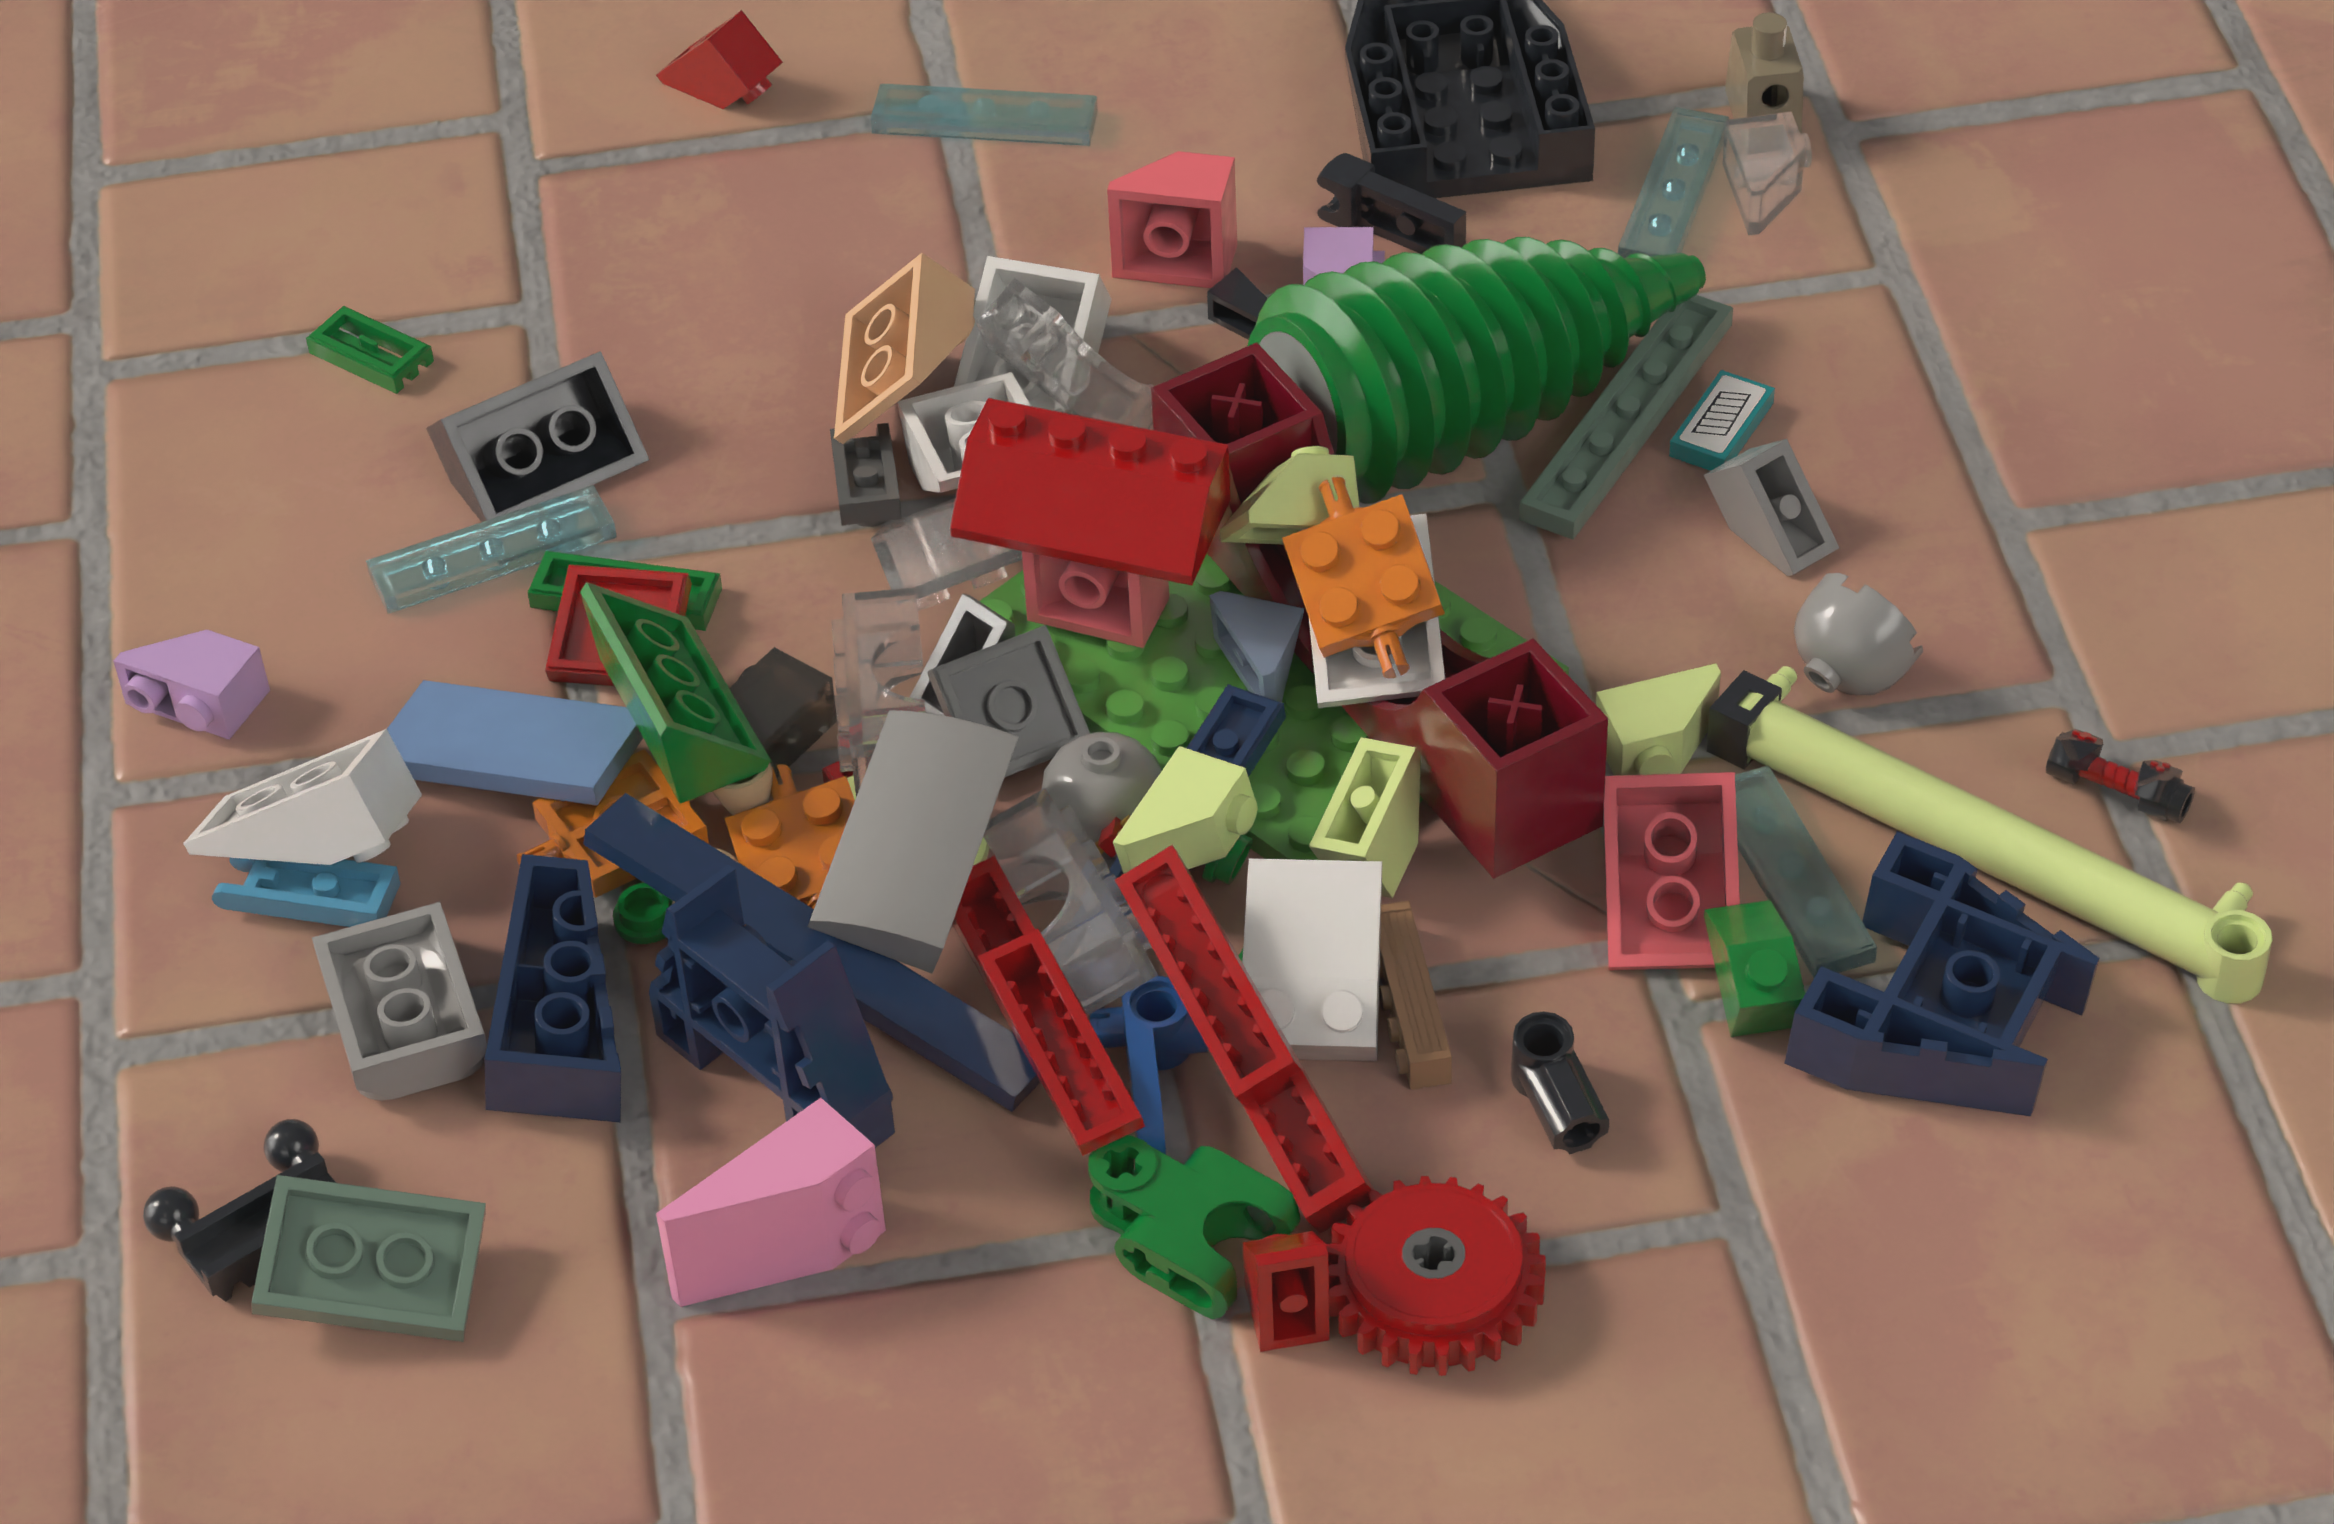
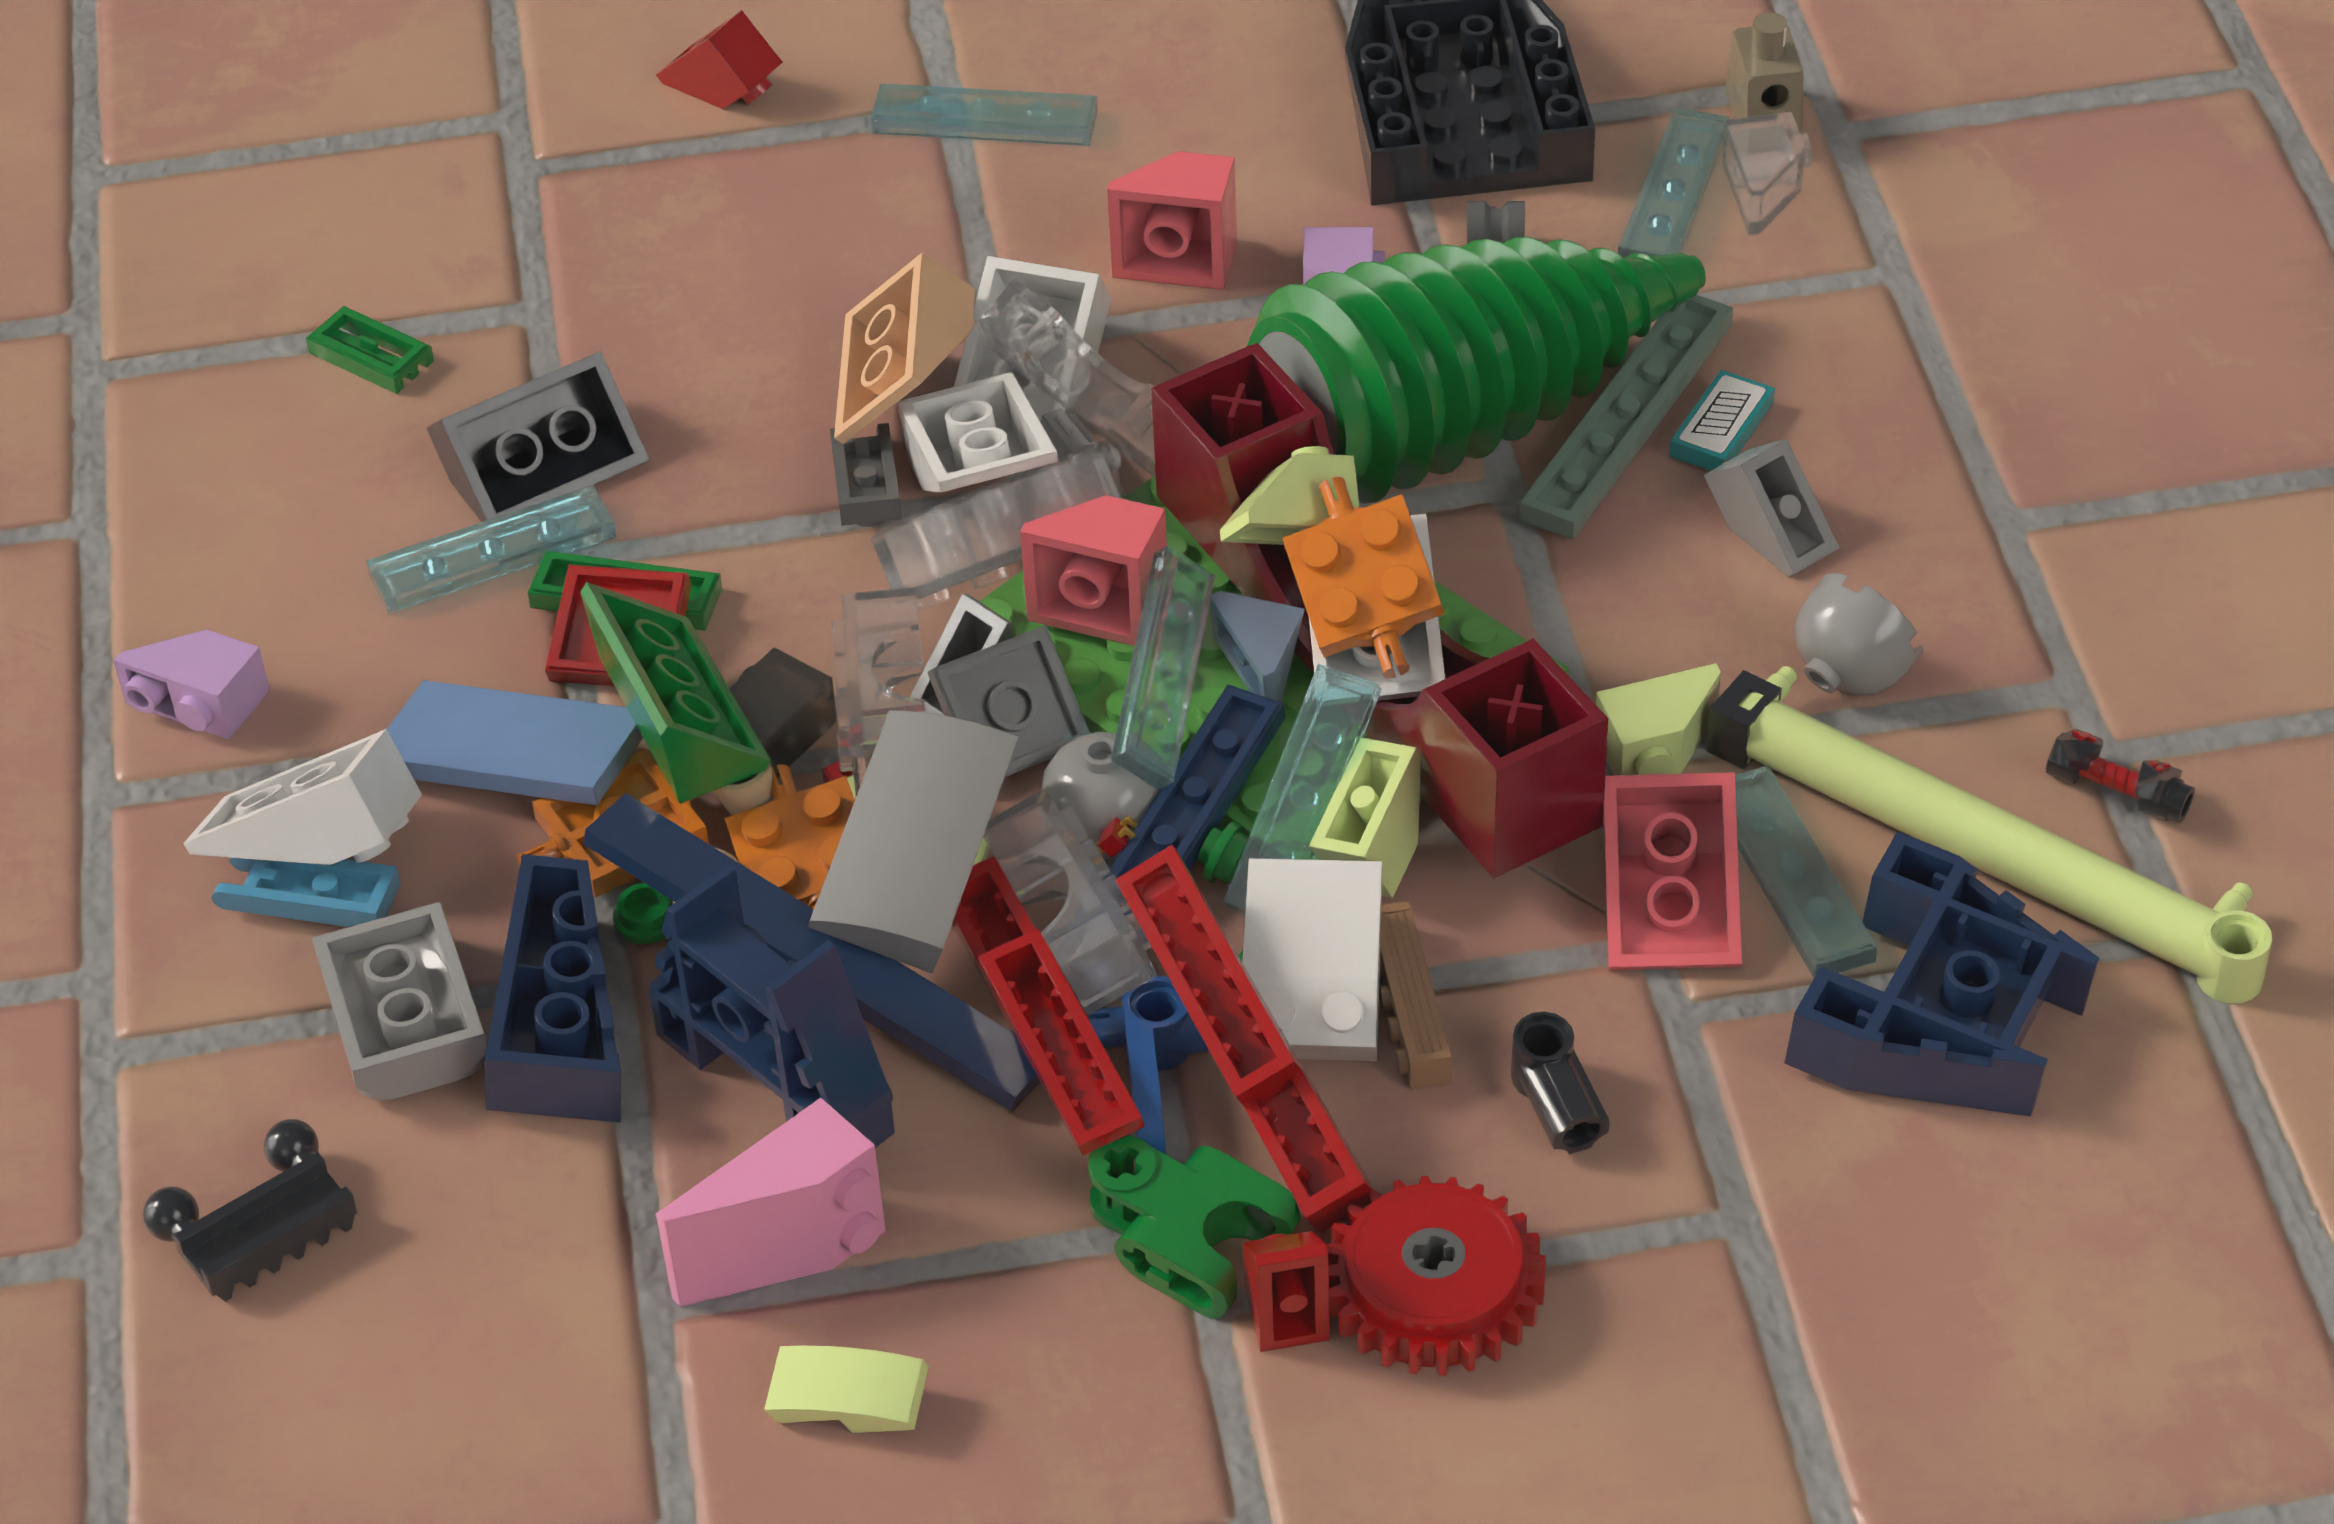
(369, 1258): sand green plate -> none
(847, 1384): none -> yellowish green slope
(1091, 491): red slope -> none
(1163, 668): none -> clear light blue tile
(1194, 806): yellowish green slope -> none
(1235, 303): black piece -> none
(1308, 771): none -> clear light blue tile
(1387, 206): black plate -> none
(1494, 223): none -> dark grey wheel
(1754, 967): green slope -> none

